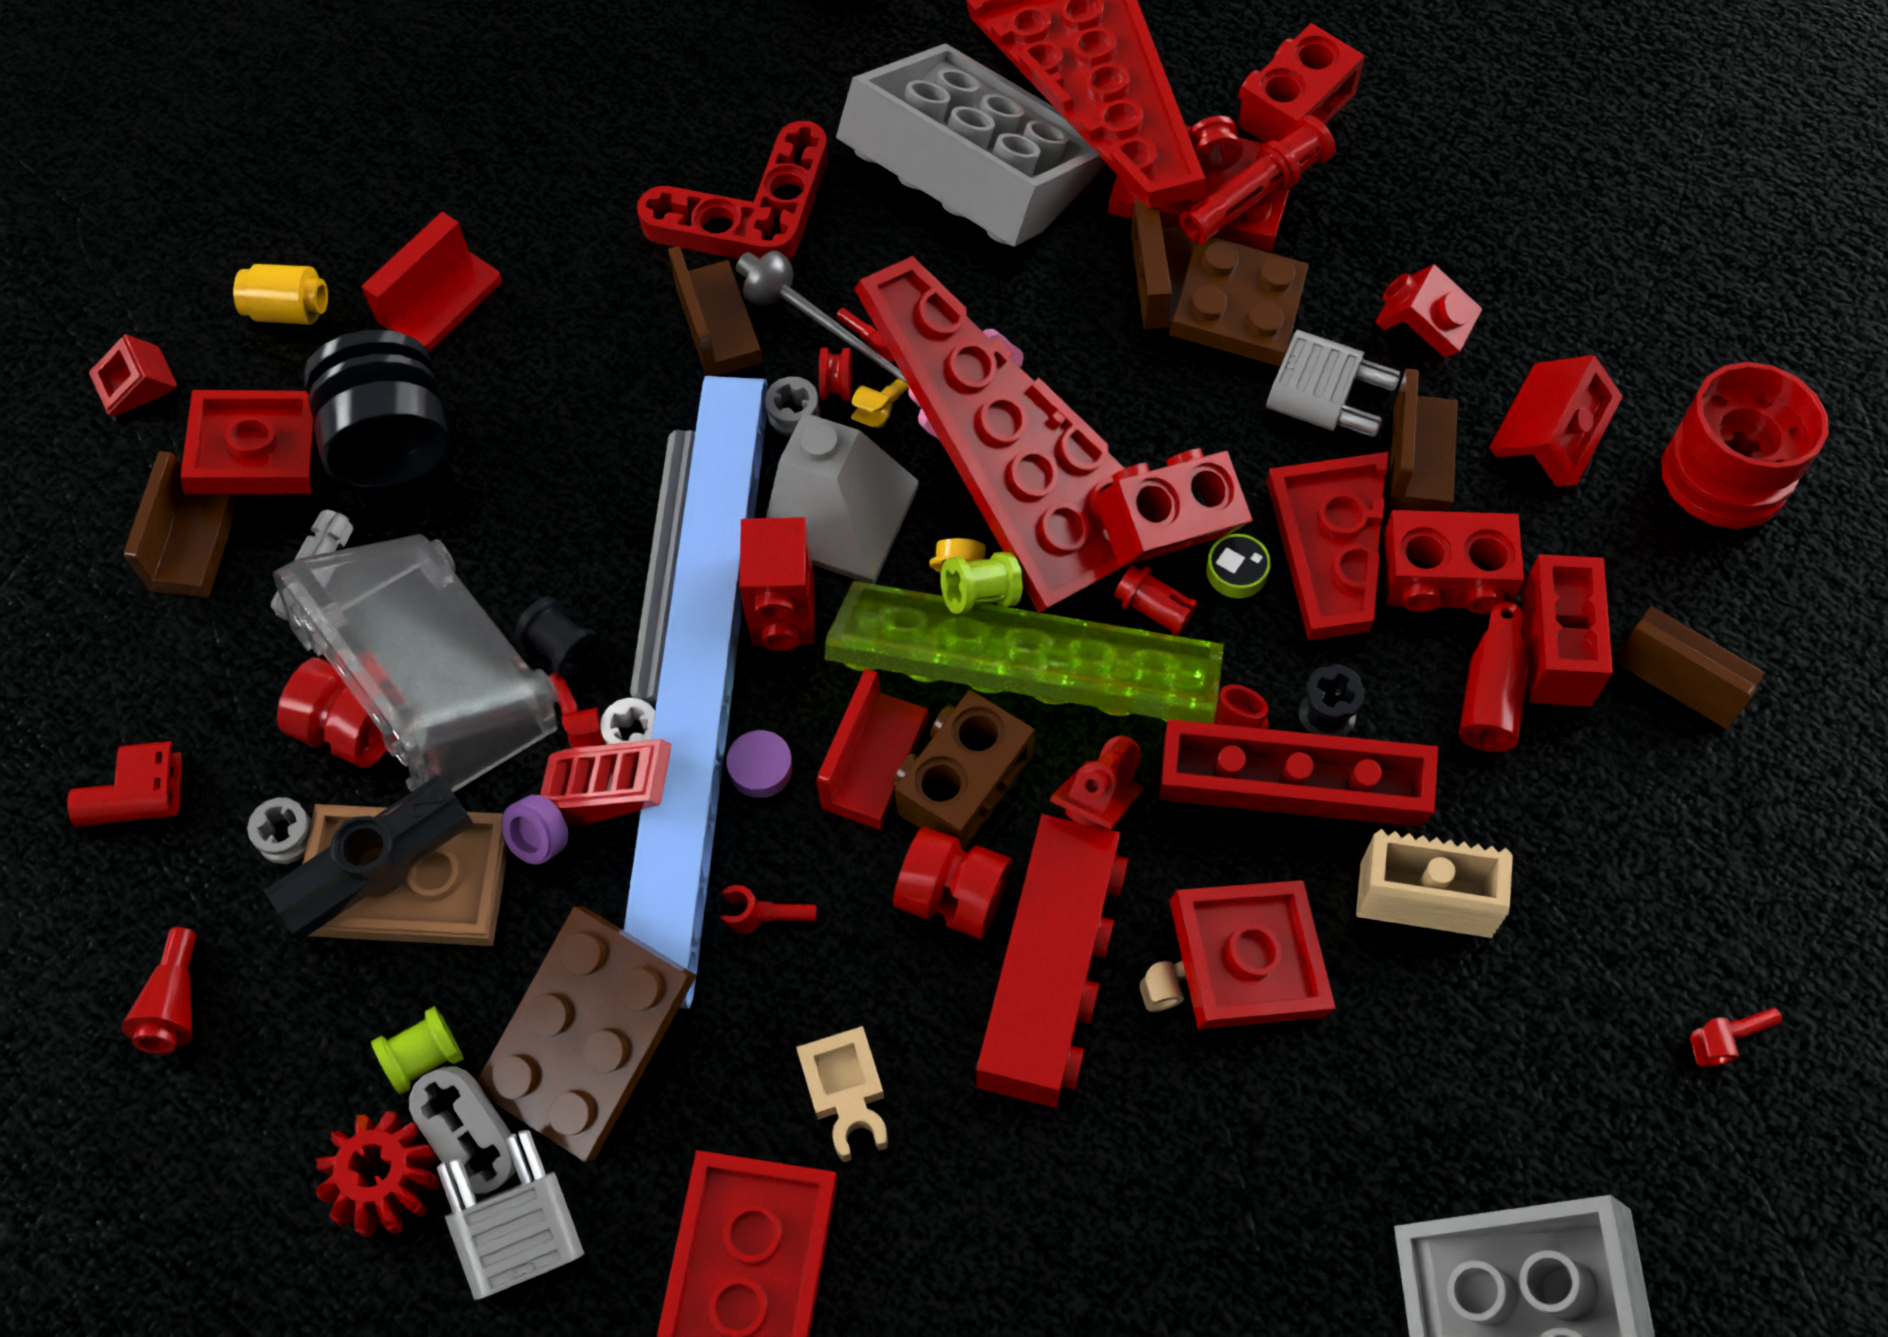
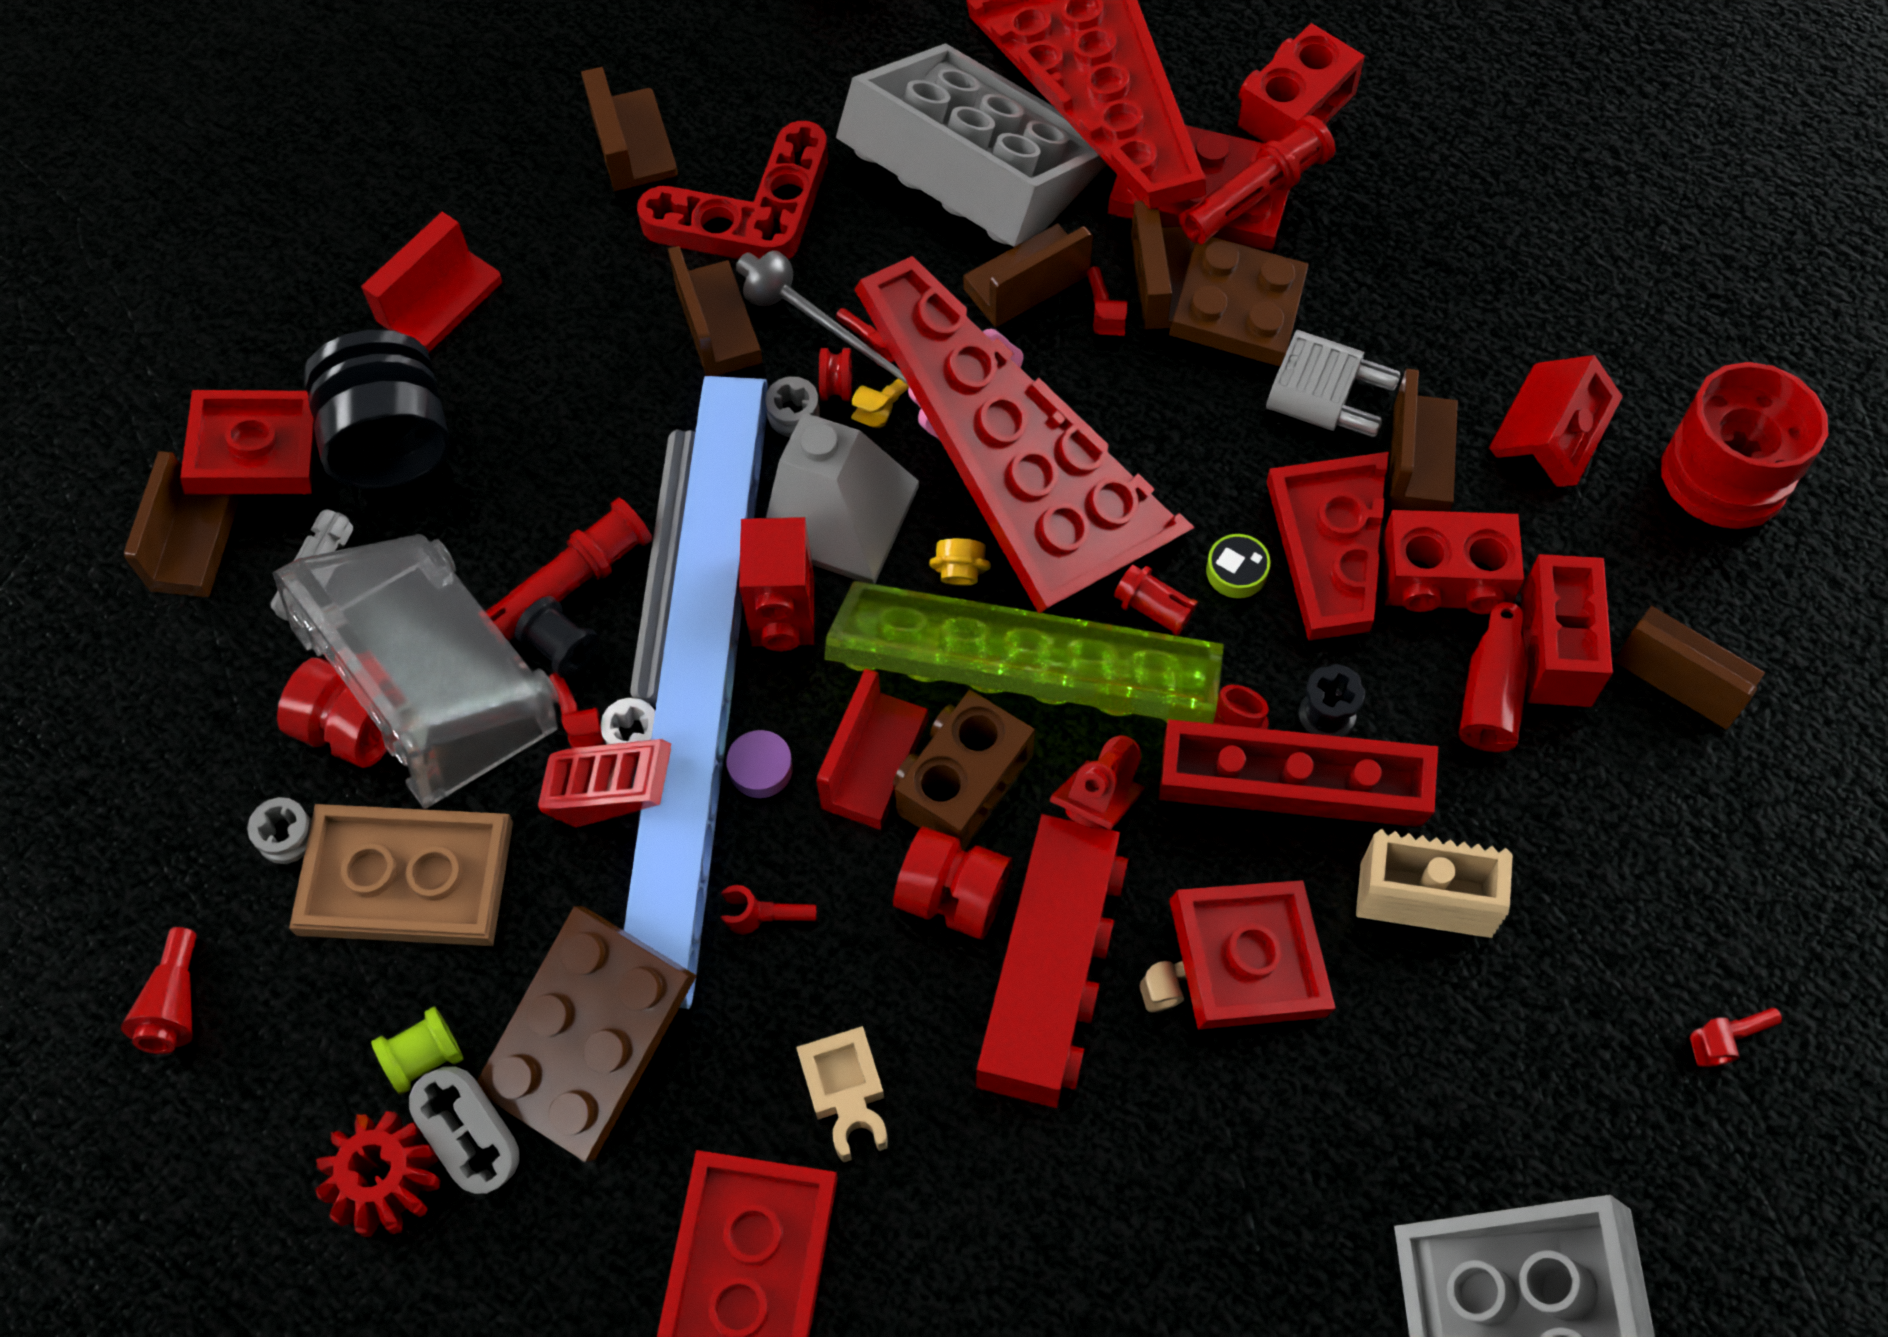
(131, 375): red slope -> none
(139, 788): red piece -> none
(280, 294): yellow brick -> none
(334, 880): black piece -> none
(513, 1231): light grey piece -> none
(534, 829): medium lavender tile -> none
(587, 556): none -> red pin
(629, 133): none -> reddish brown panel
(981, 582): lime bush -> none
(1030, 273): none -> reddish brown panel
(1108, 314): none -> red hand
(1175, 513): red brick -> none
(1216, 143): red bush -> none
(1431, 308): red bracket -> none

